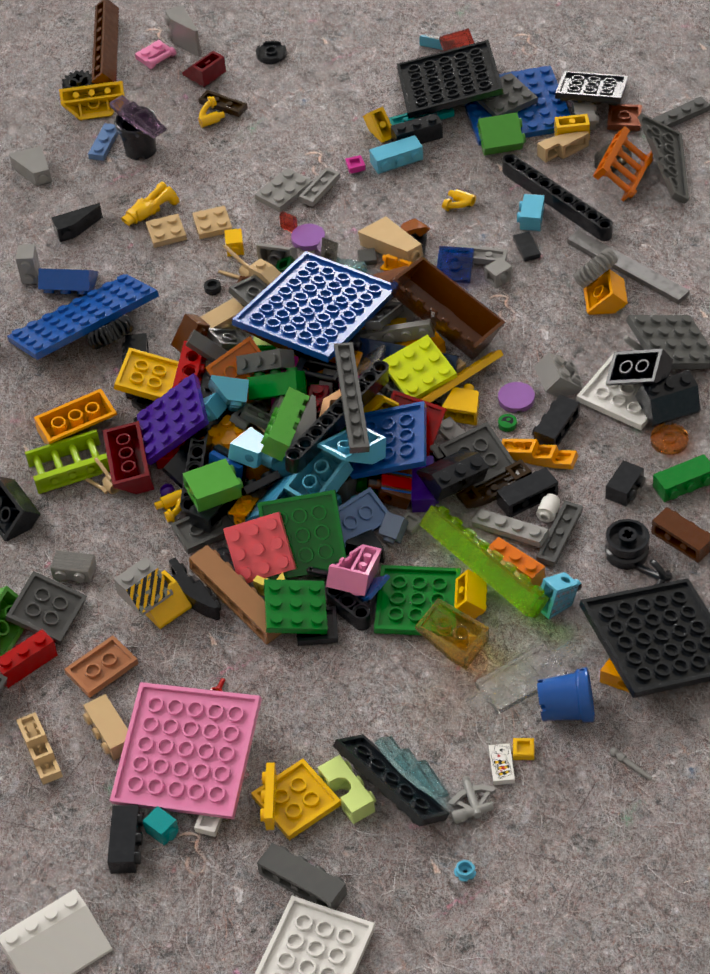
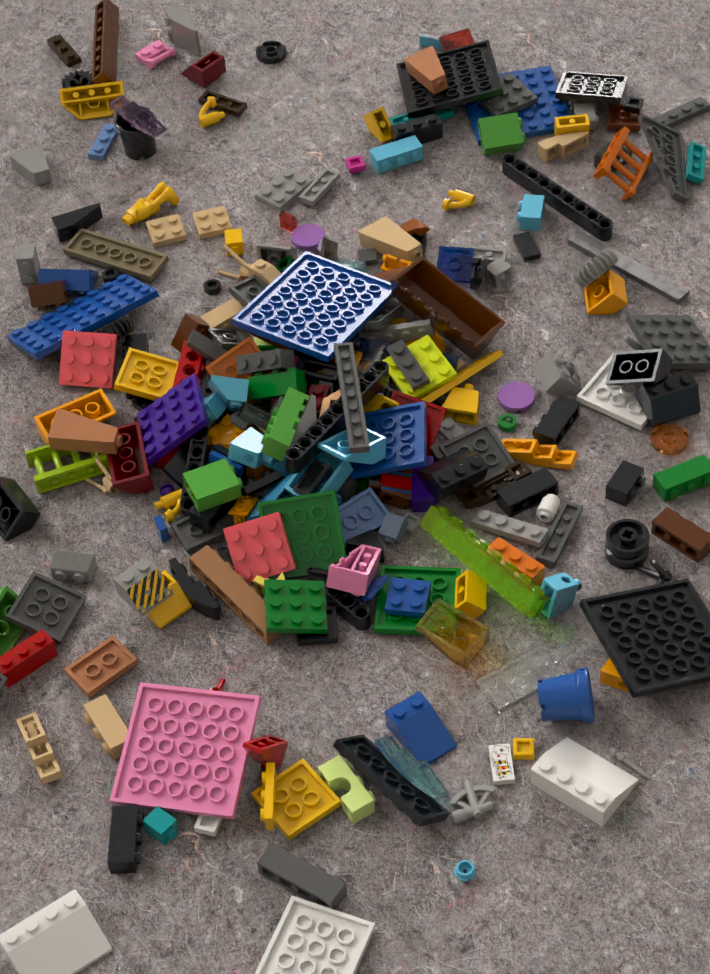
(48, 293): none -> reddish brown brick
(64, 50): none -> dark brown plate
(83, 434): none -> nougat slope
(88, 359): none -> coral plate
(110, 274): none -> black tile
(116, 254): none -> dark tan plate
(161, 528): none -> blue tile
(266, 750): none -> red slope
(312, 478): none -> black tile
(407, 365): none -> dark grey plate
(407, 597): none -> blue plate
(419, 728): none -> blue slope
(427, 70): none -> nougat slope
(479, 273): none -> black tile
(582, 780): none -> white slope
(633, 104): none -> black plate
(695, 162): none -> teal plate

